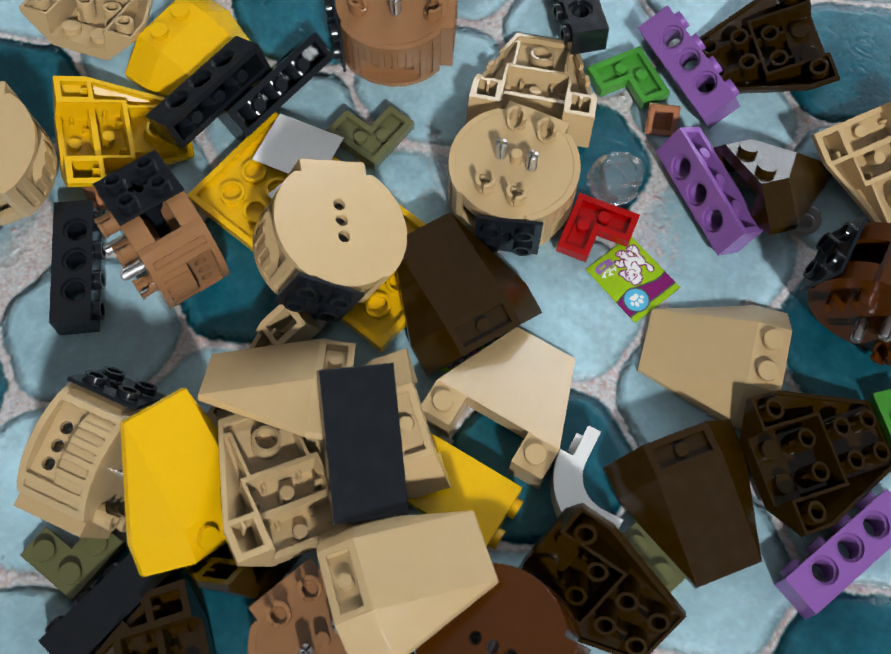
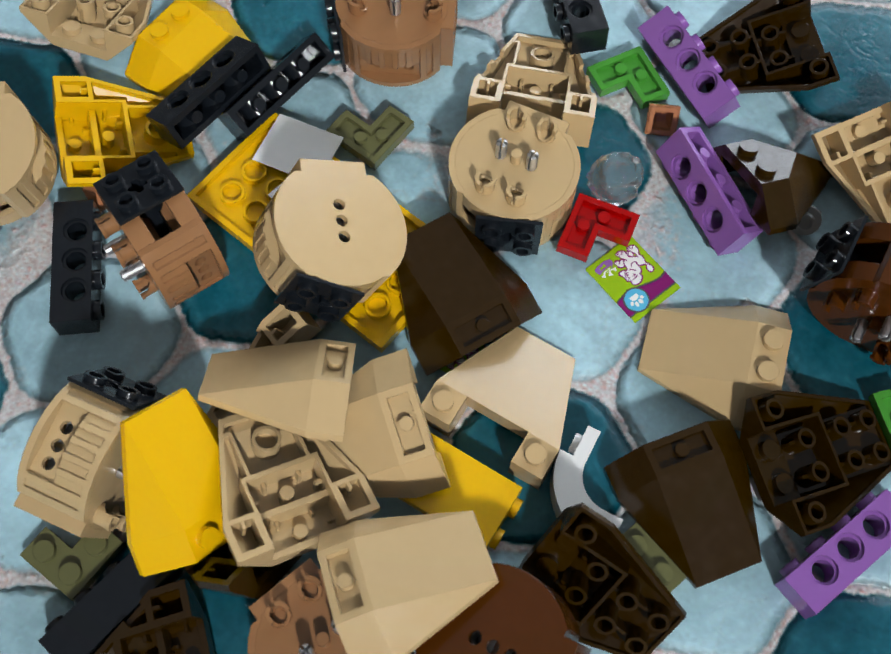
(362, 443): black tile -> none

